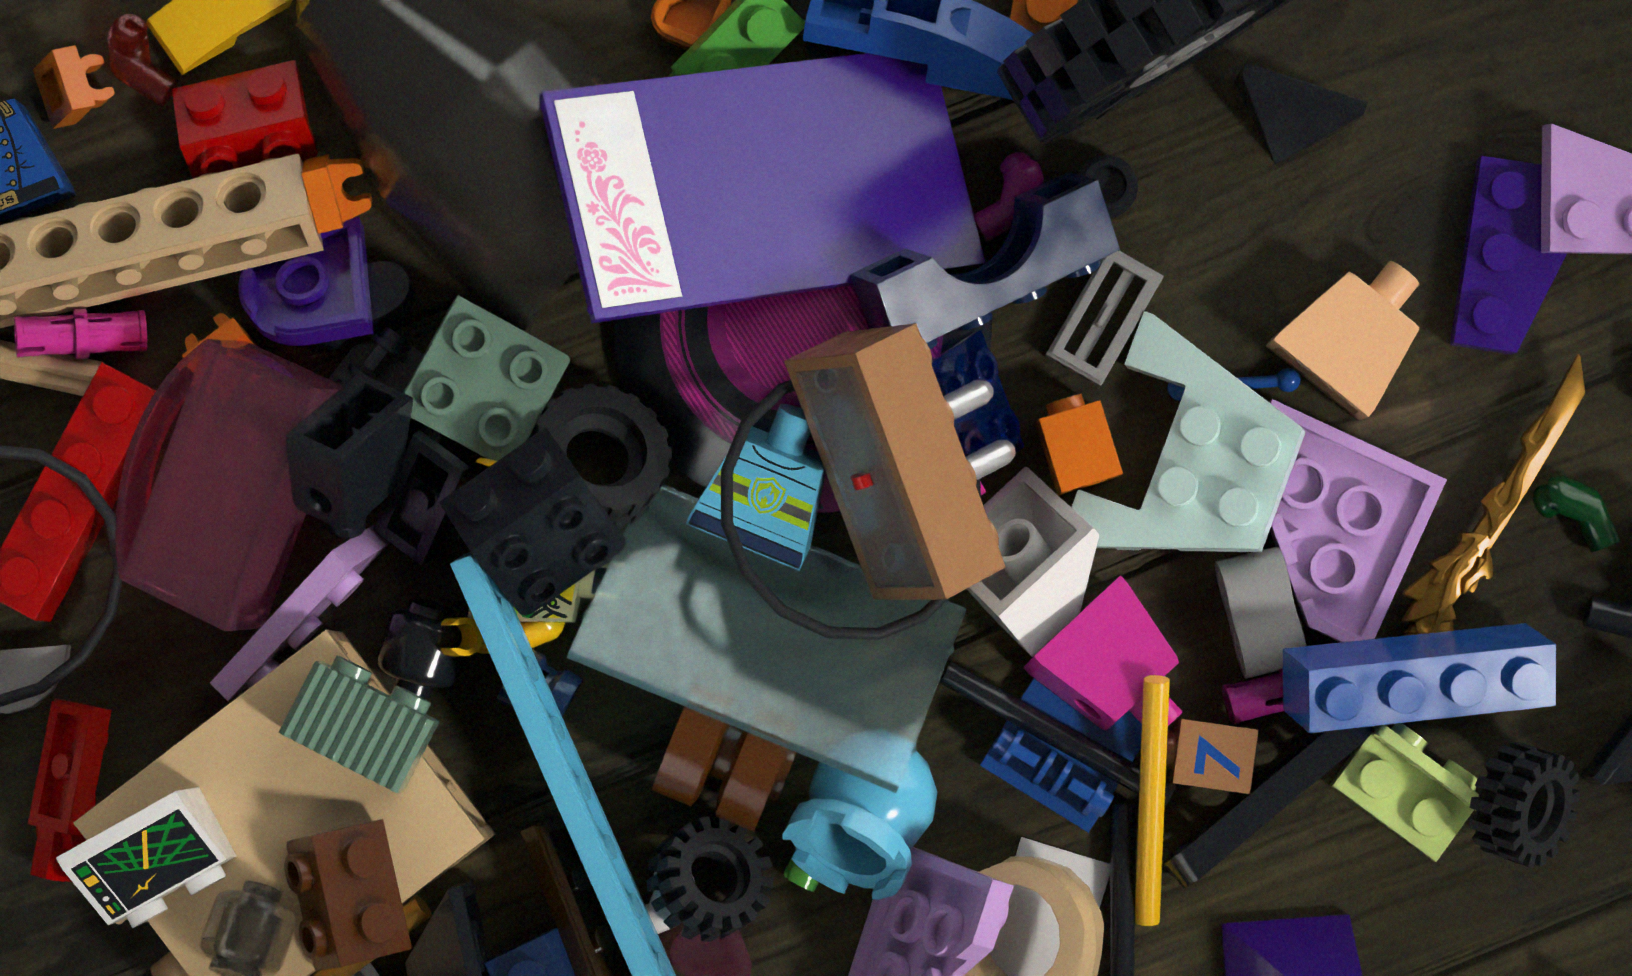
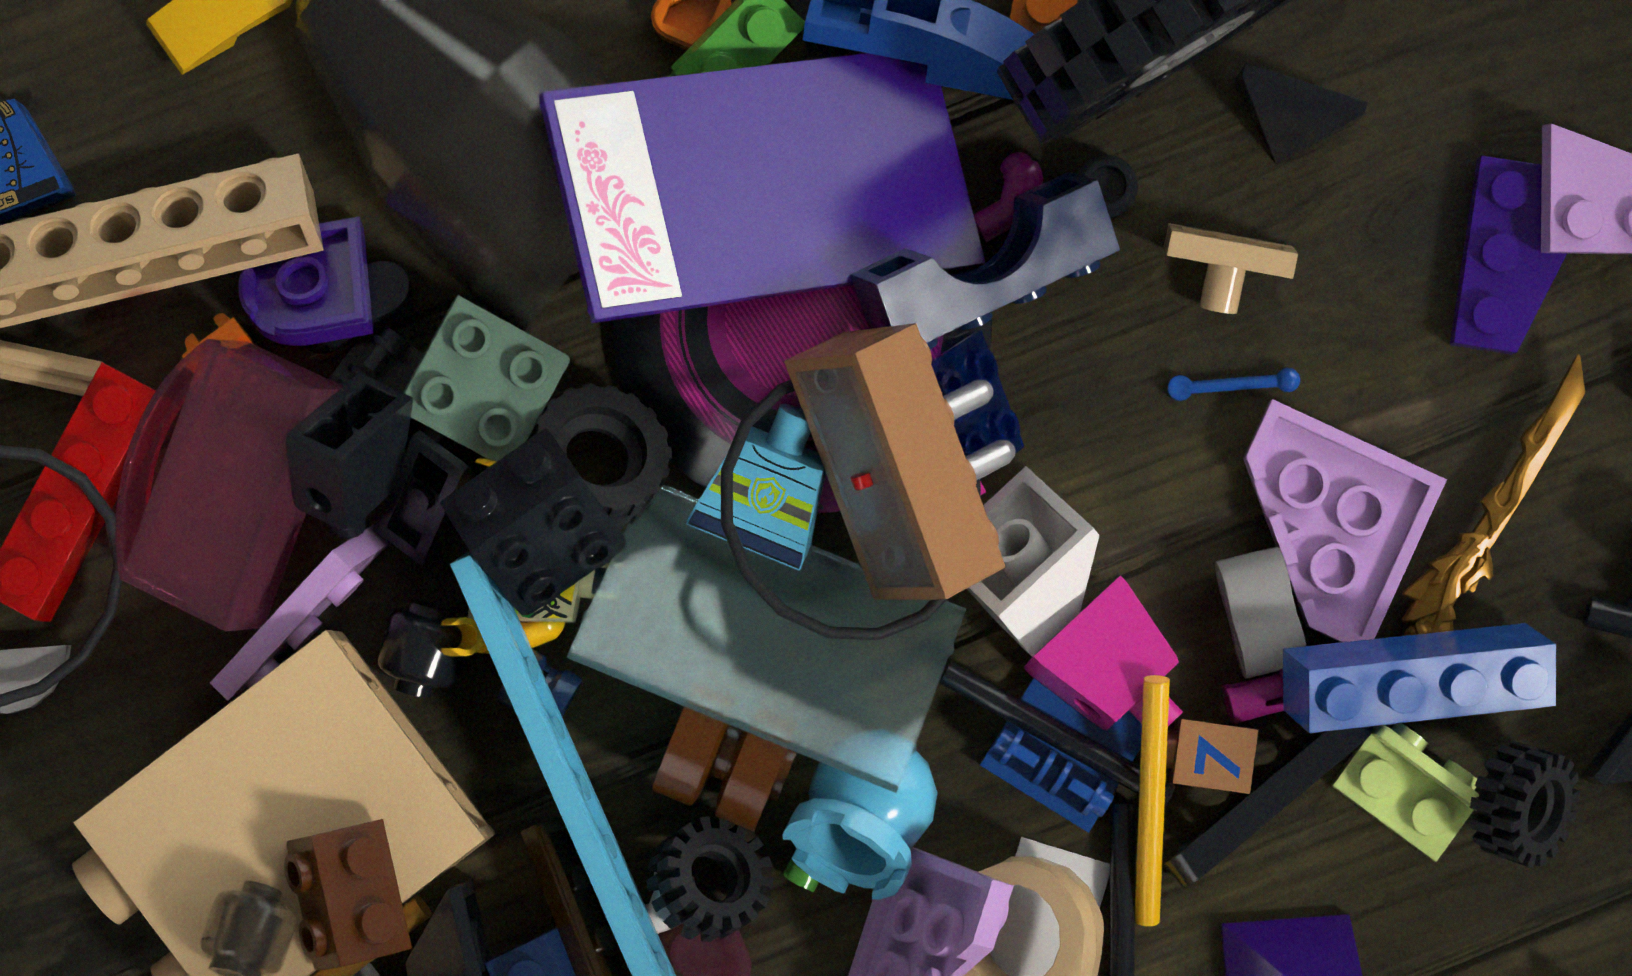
(66, 87): orange tile -> none
(66, 781): red hinge -> none
(80, 333): dark pink pin -> none
(132, 60): clear red arm -> none
(150, 856): slope -> none
(243, 119): red bracket -> none
(325, 192): orange tile -> none
(359, 724): sand green brick -> none
(1077, 362): light grey tile -> none
(1077, 444): orange brick -> none
(1218, 465): light aqua wing -> none
(1227, 262): none -> tan tile
(1352, 338): light nougat torso -> none
(1579, 503): dark green arm -> none

